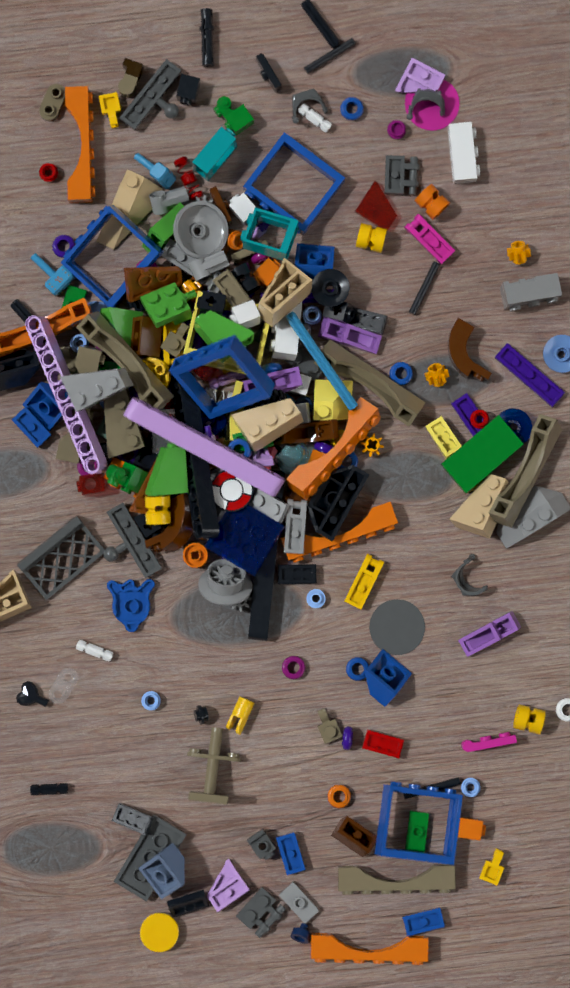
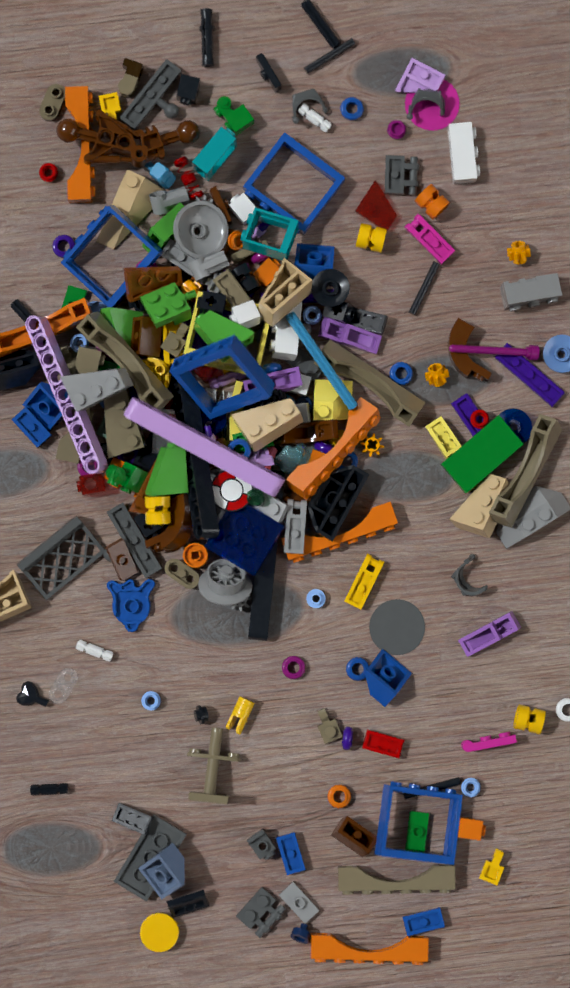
(58, 280): dark azure piece -> none
(121, 559): none -> reddish brown plate
(150, 141): none -> reddish brown piece
(182, 573): none -> dark tan plate
(227, 887): lavender wing -> none
(255, 497): none -> clear green plate
(297, 574): black plate -> none
(531, 352): none -> magenta piece

